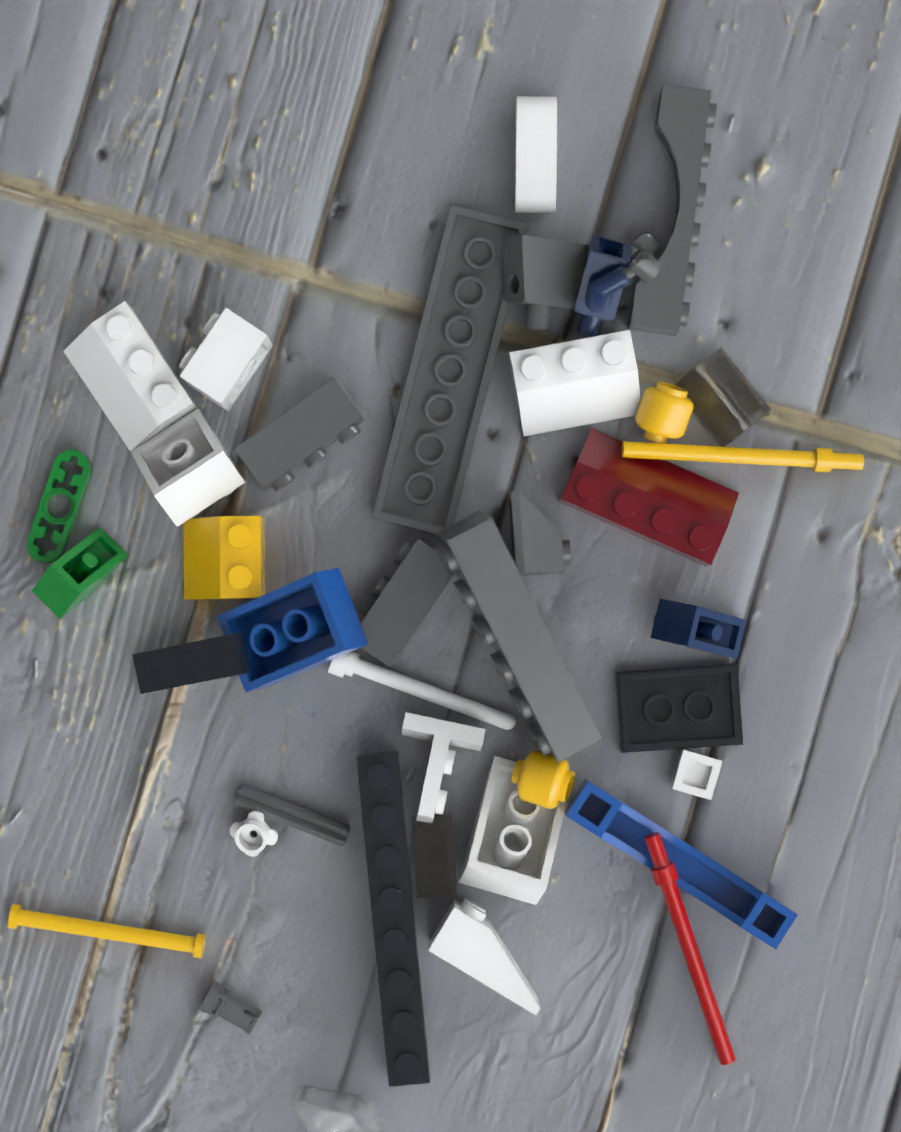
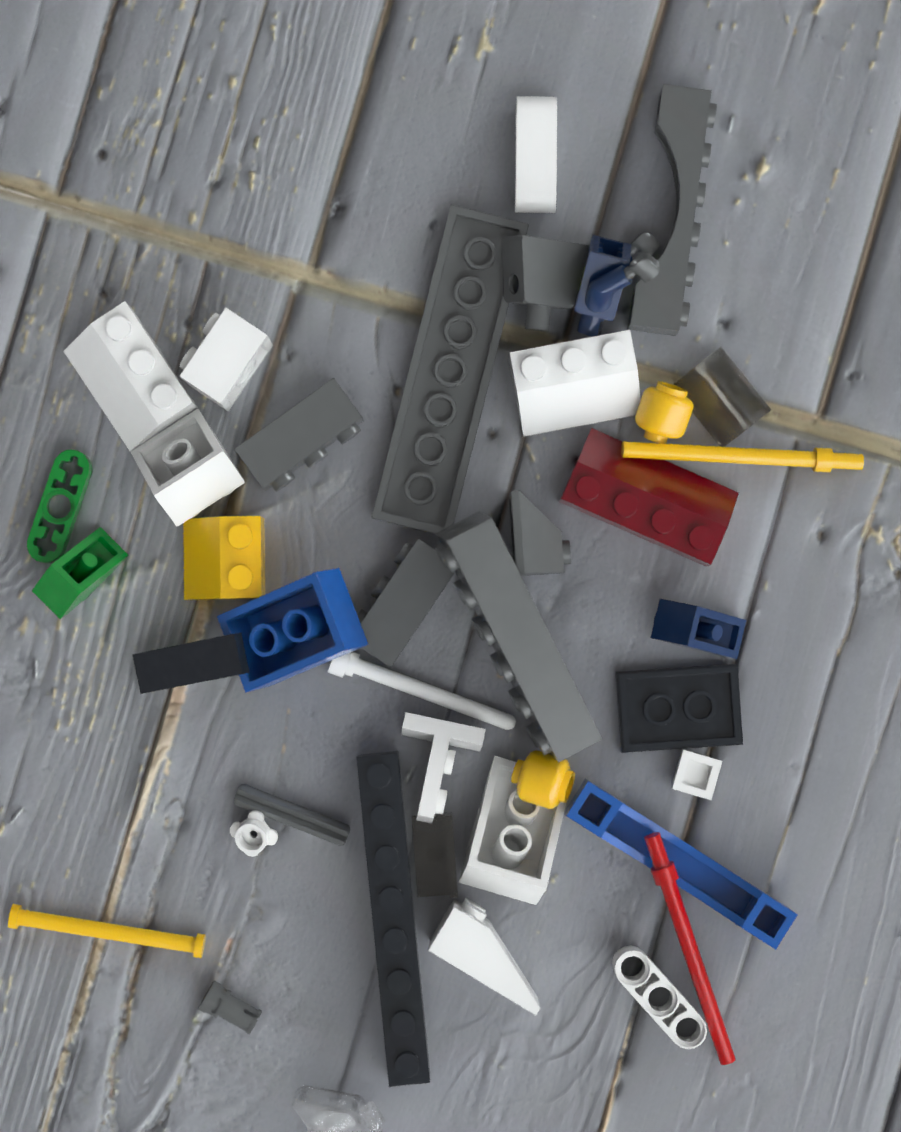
(670, 1013): none -> white beam

